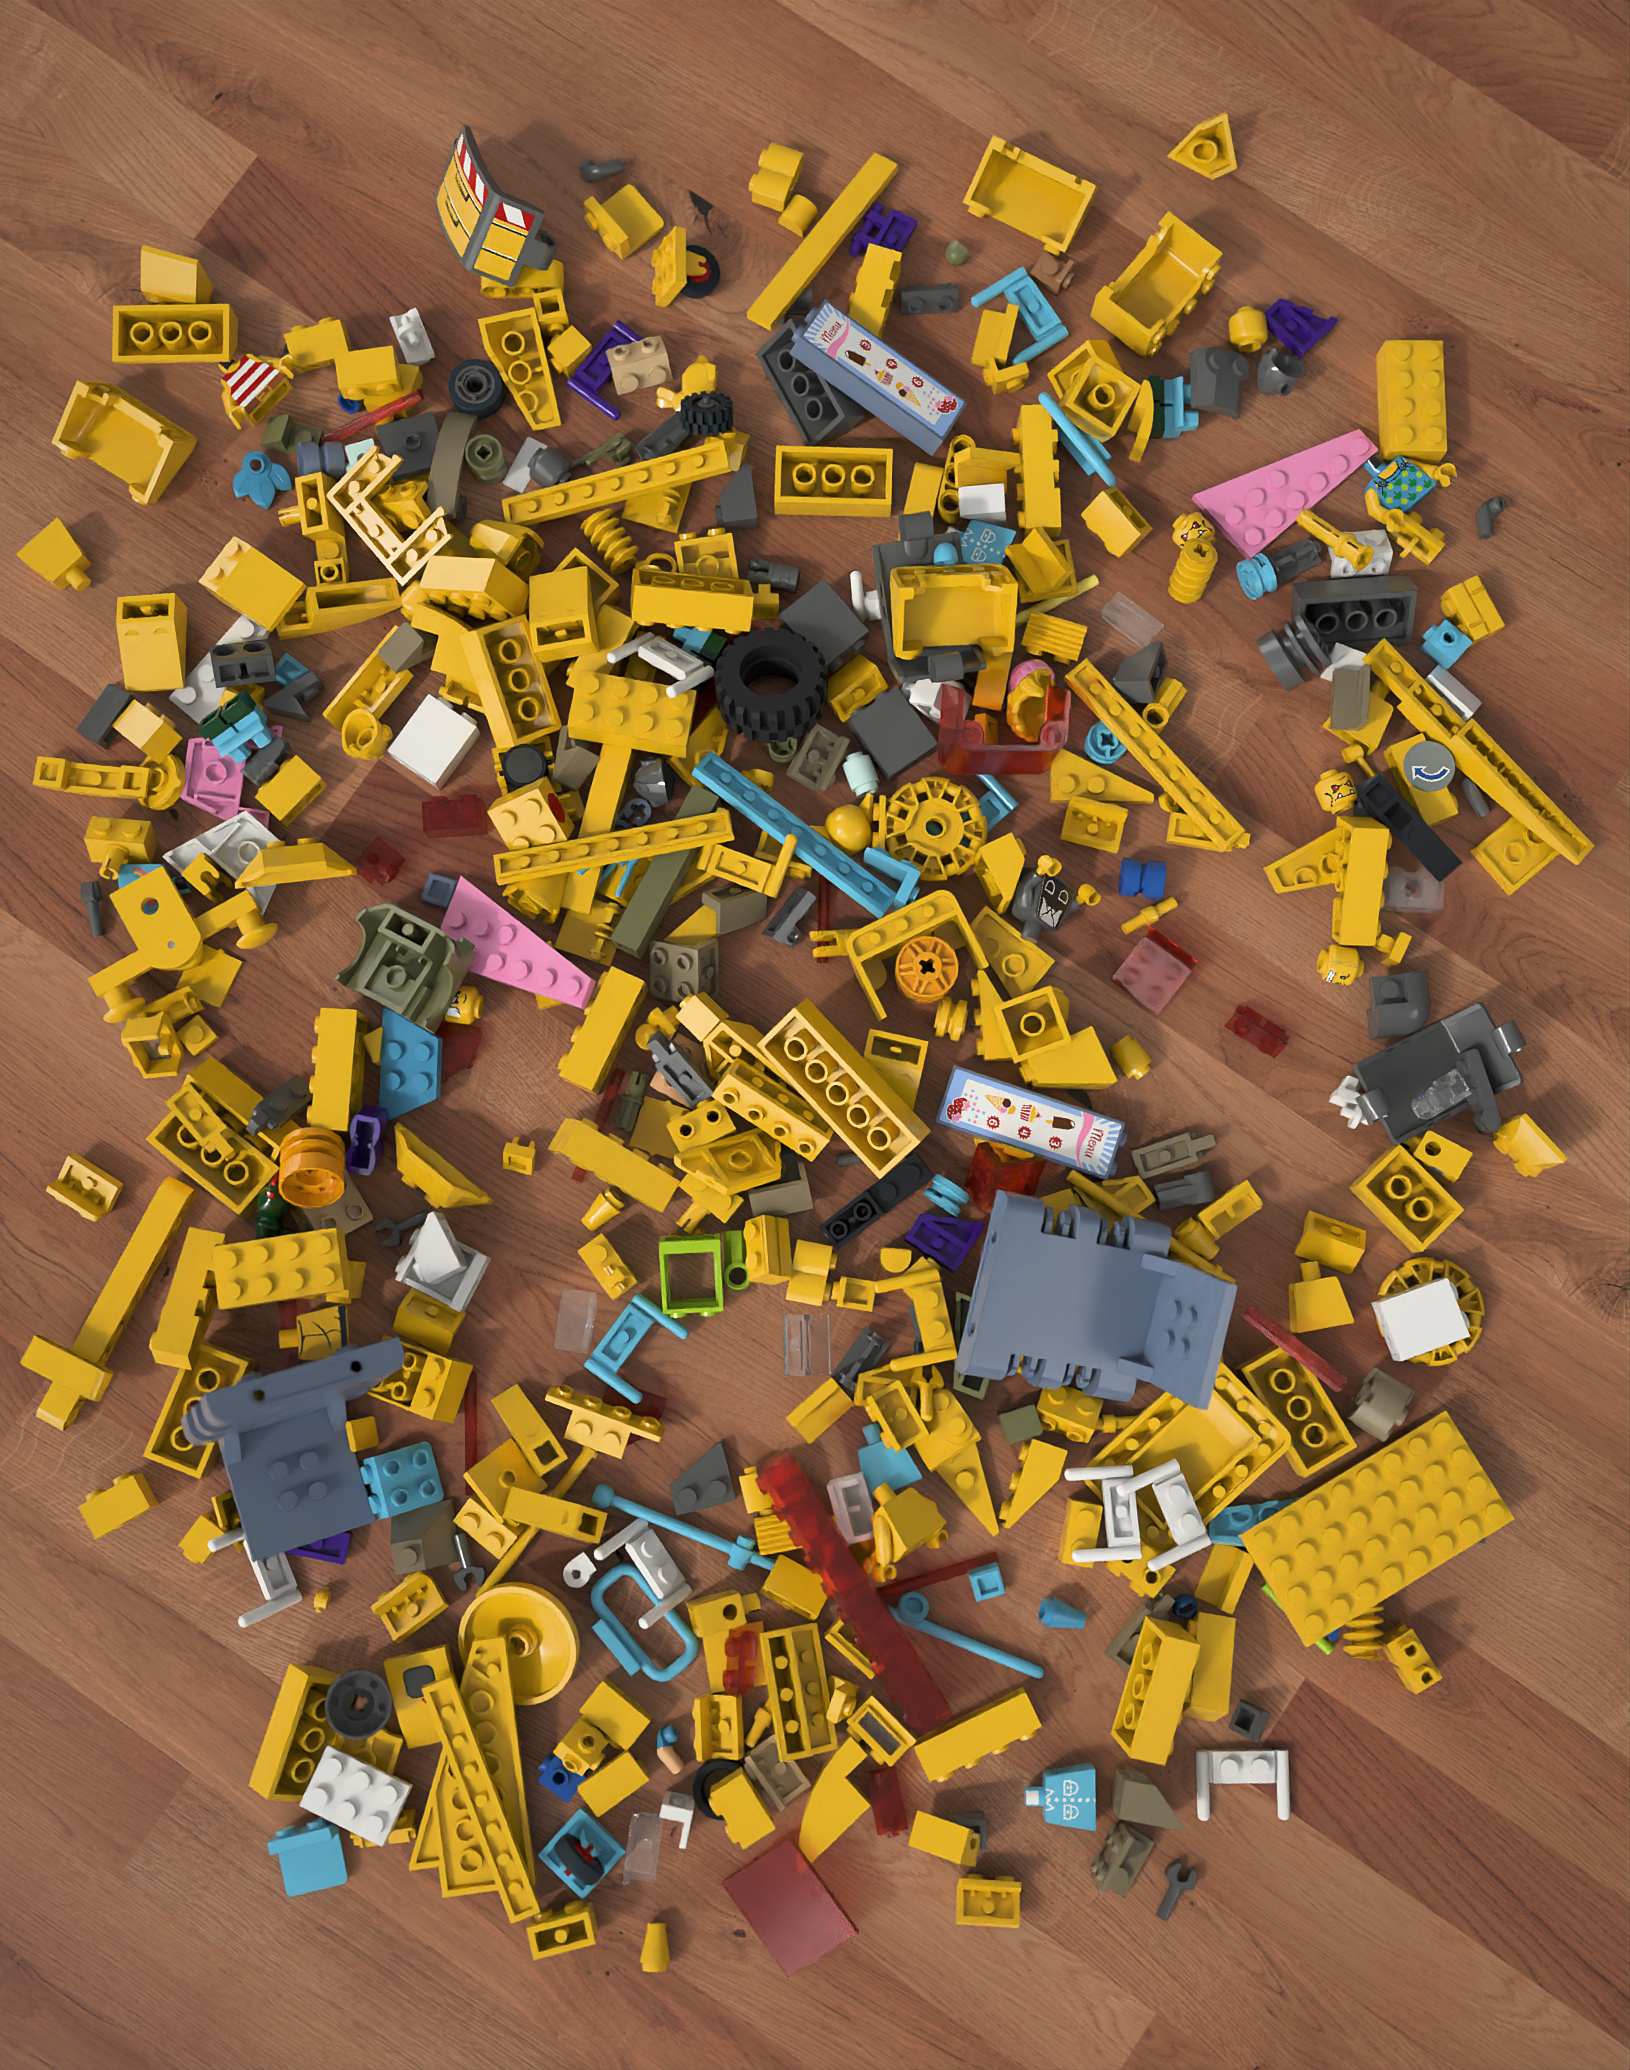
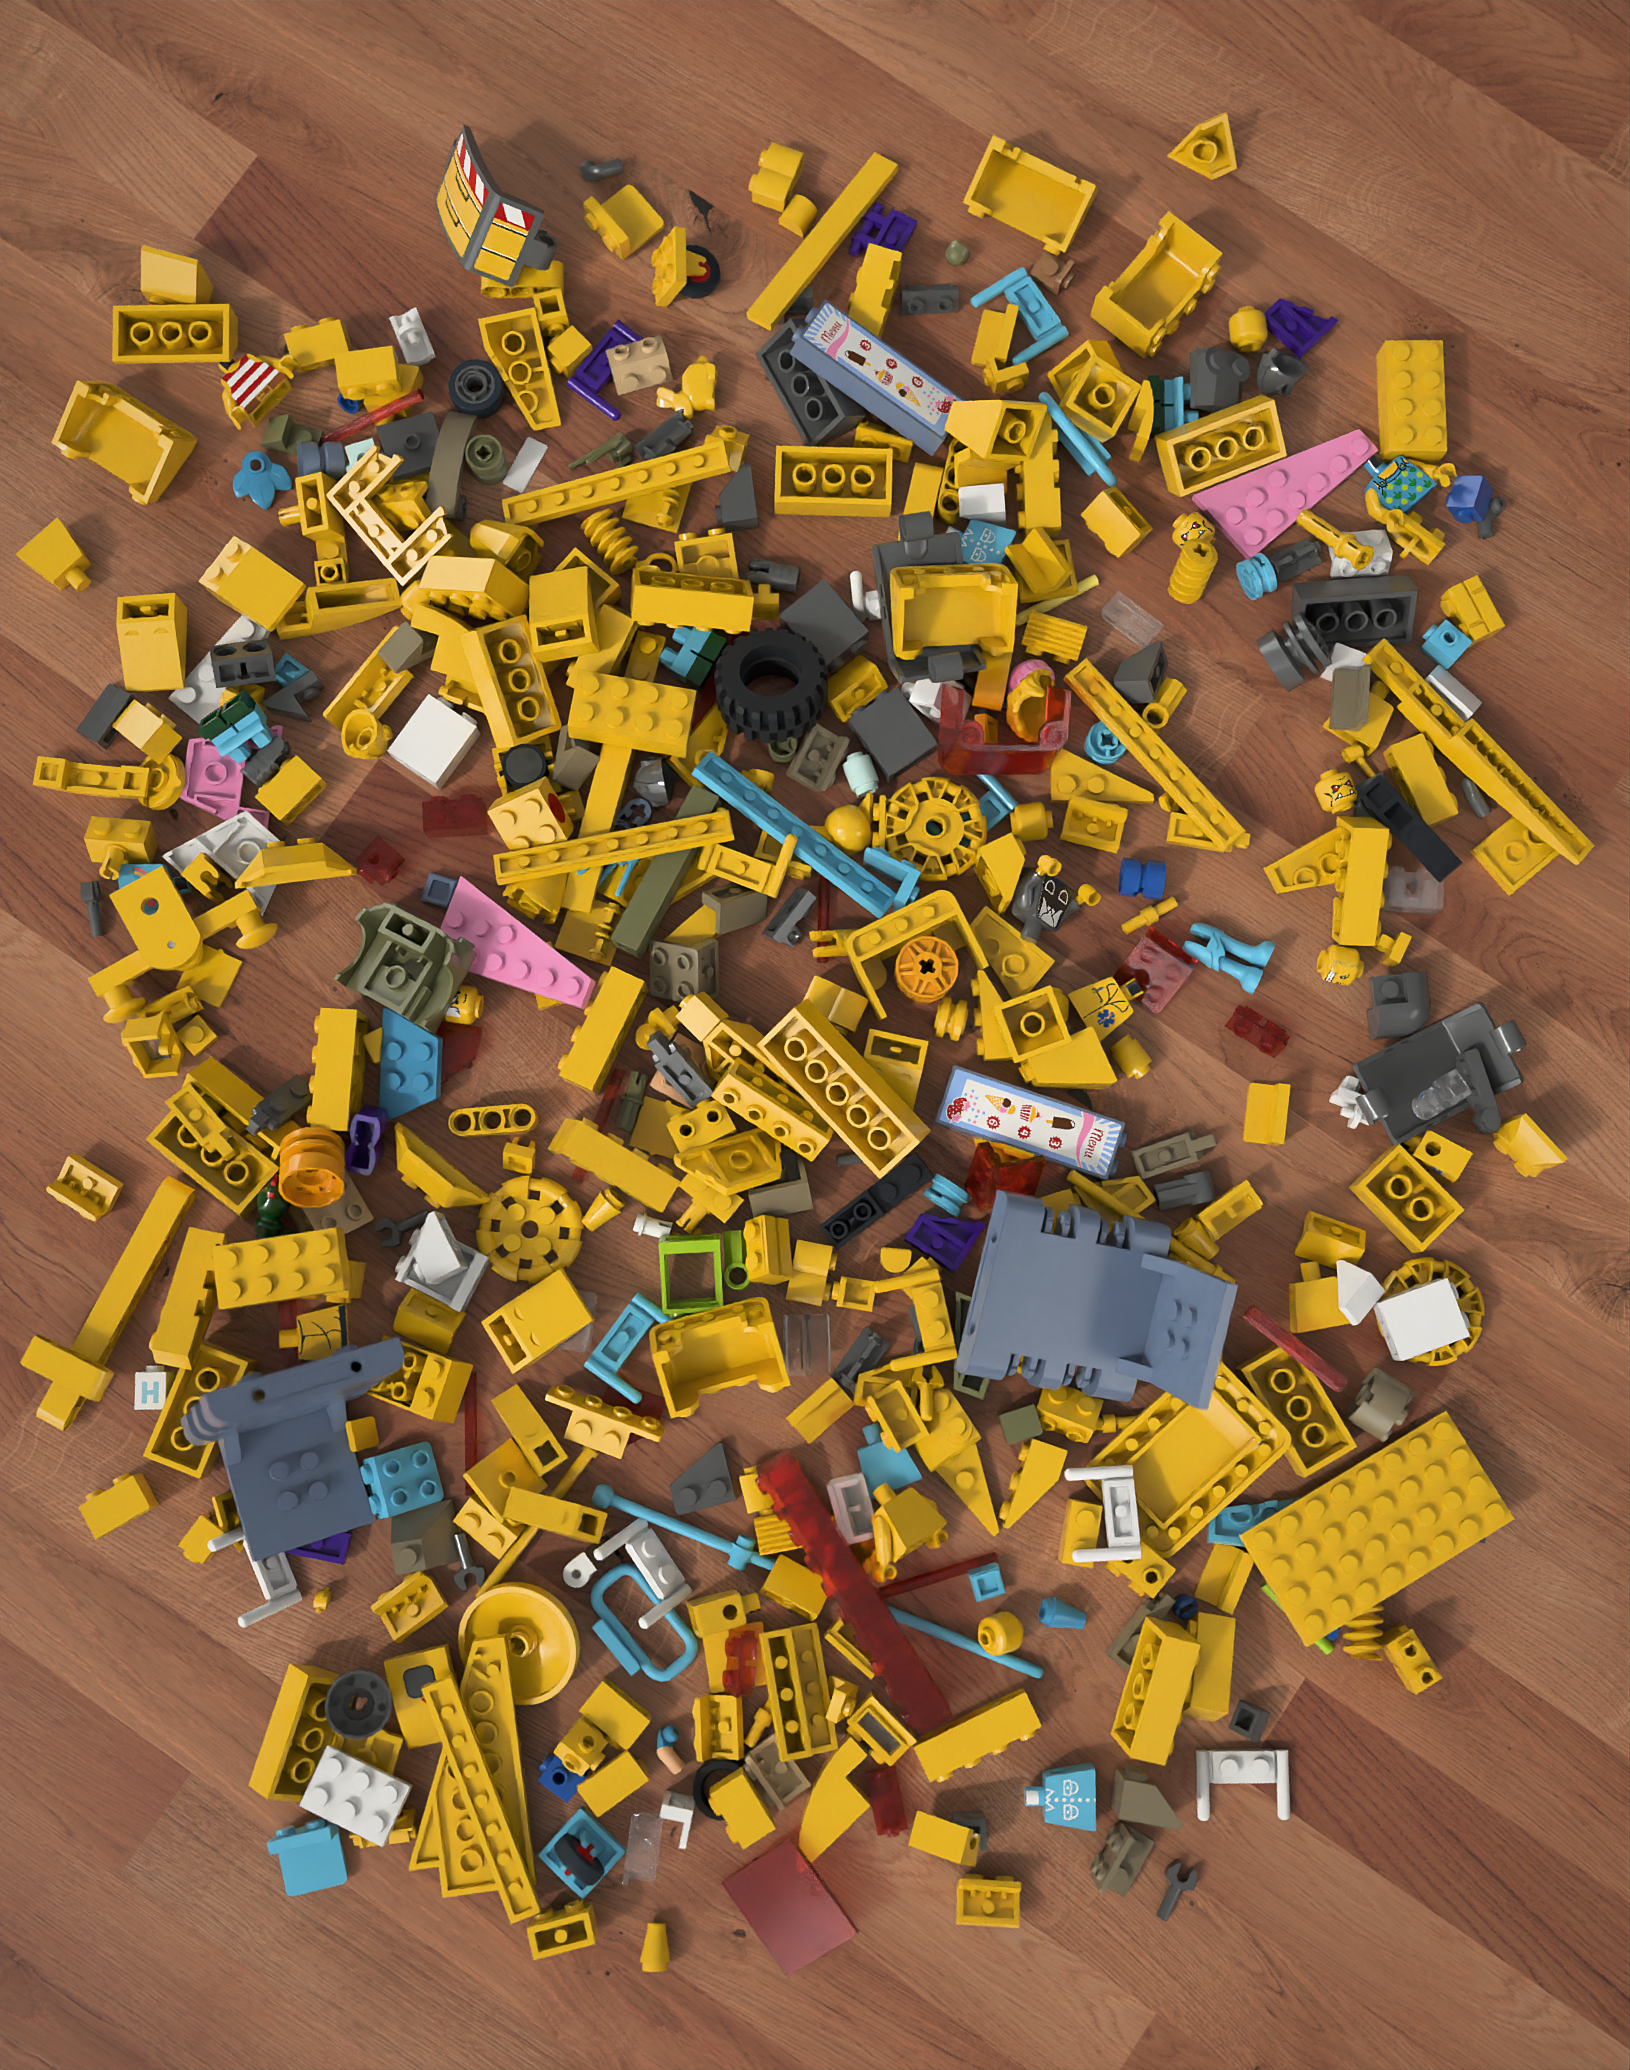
(153, 1387): none -> white brick
(479, 1120): none -> yellow beam
(512, 1223): none -> yellow plate
(537, 1321): none -> yellow slope
(549, 467): dark grey head -> none
(608, 1266): yellow hinge -> none
(651, 1226): none -> white pin
(667, 658): white plate -> none
(706, 413): black wheel -> none
(717, 1352): none -> yellow windscreen
(839, 1006): none -> yellow brick
(874, 436): none -> yellow hinge
(912, 1608): medium azure tile -> none
(945, 554): medium azure hinge -> none
(997, 427): none -> yellow slope
(1000, 1633): none -> yellow head
(1031, 821): none -> yellow head
(1105, 1004): none -> yellow torso
(1177, 1508): white plate -> none
(1215, 958): none -> medium azure piece
(1220, 445): none -> yellow brick
(1266, 1114): none -> yellow panel
(1356, 1291): none -> white slope
(1429, 766): light grey sticker -> none
(1469, 498): none -> blue brick

